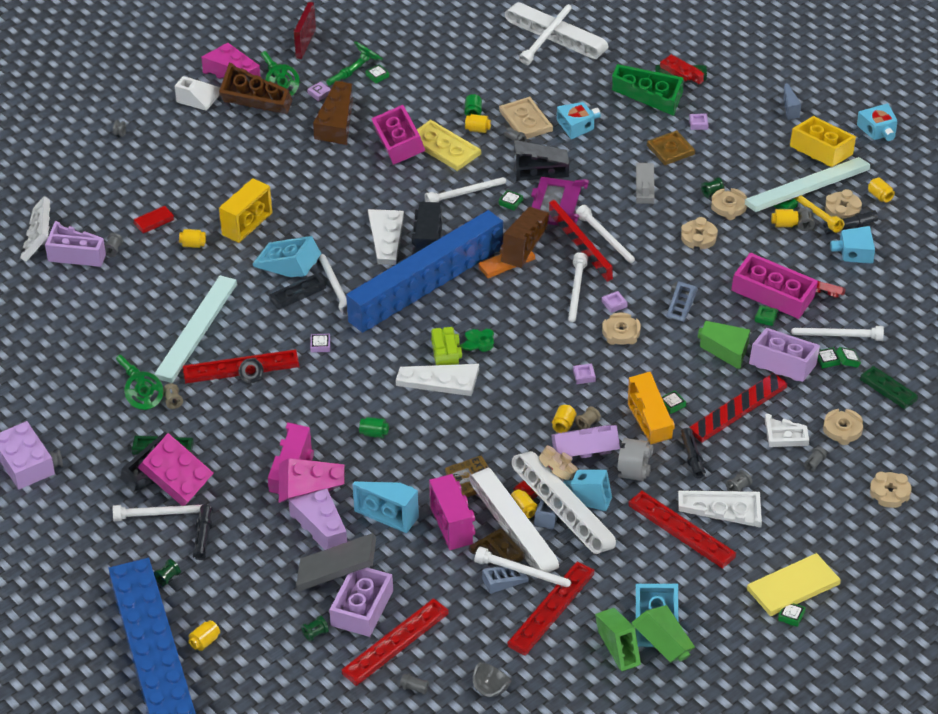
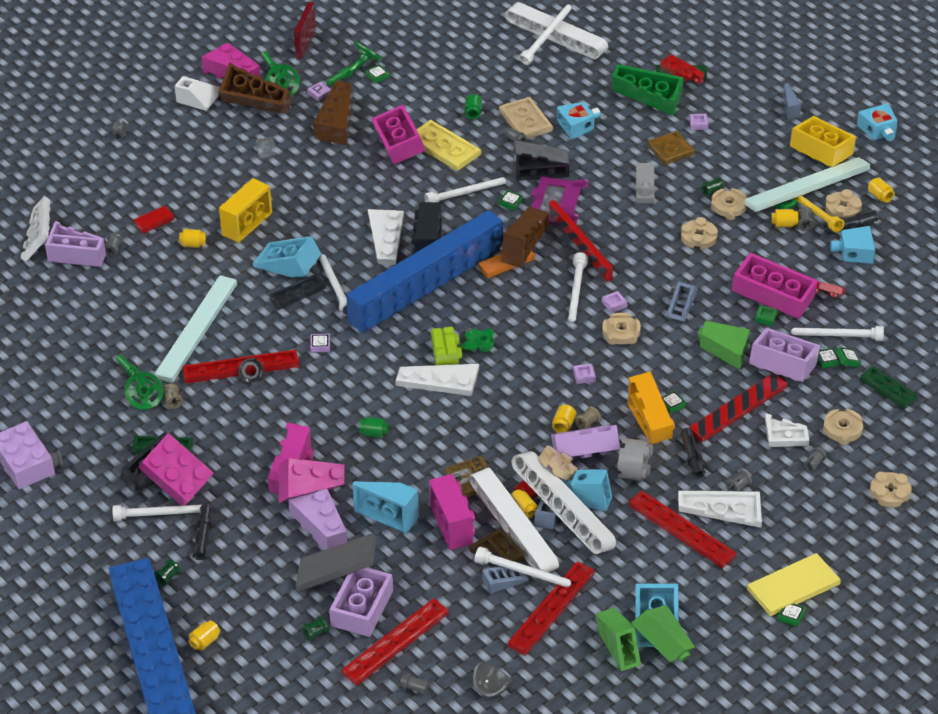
(265, 147): none -> clear tile
(477, 123): yellow brick -> none
(586, 215): white piece -> none

